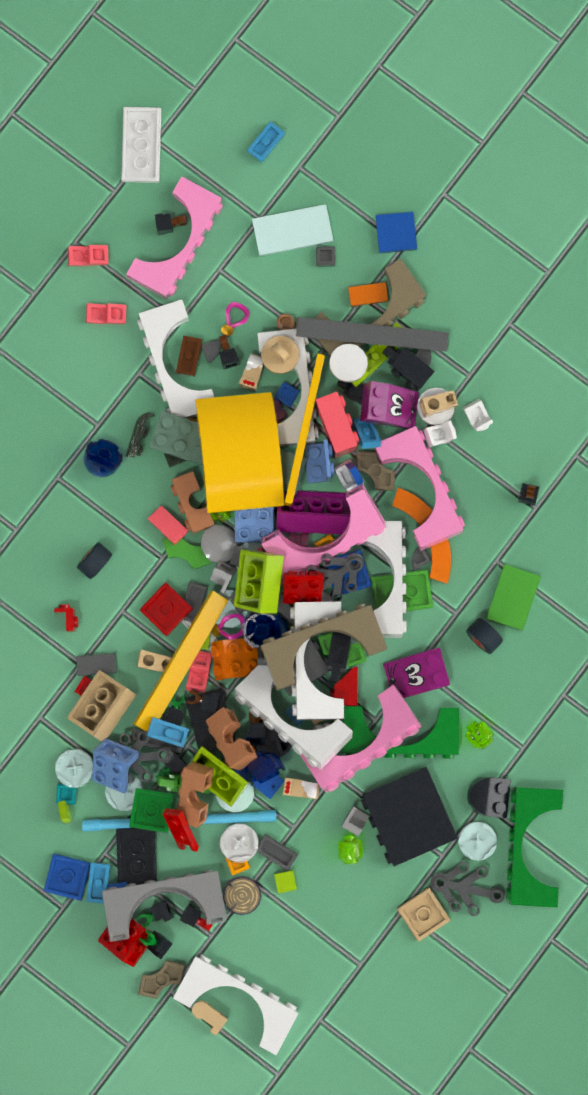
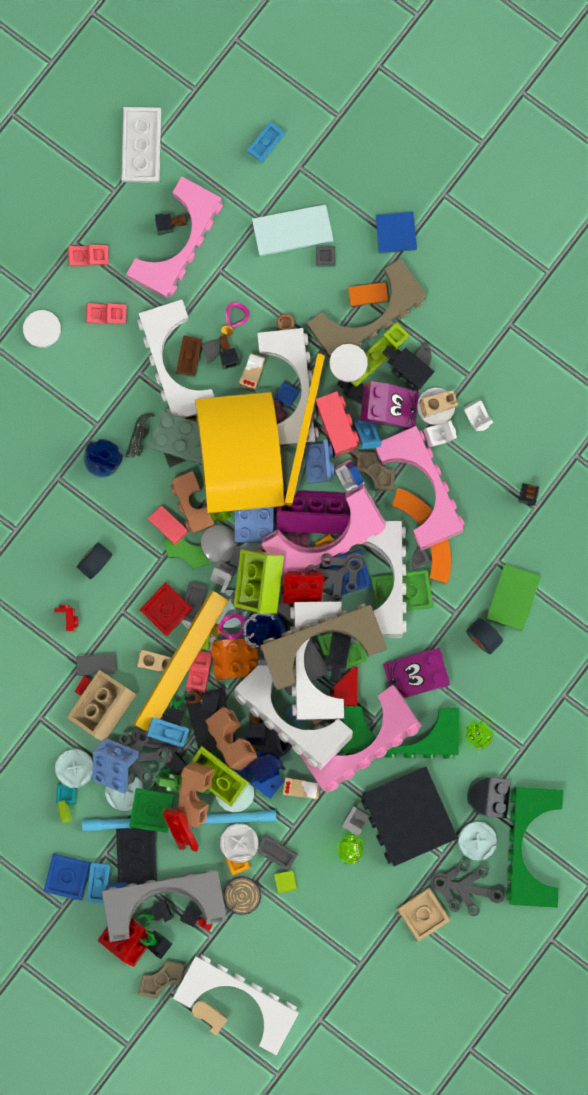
(42, 329): none -> white tile
(280, 355): tan tile -> none
(371, 334): dark grey tile -> none

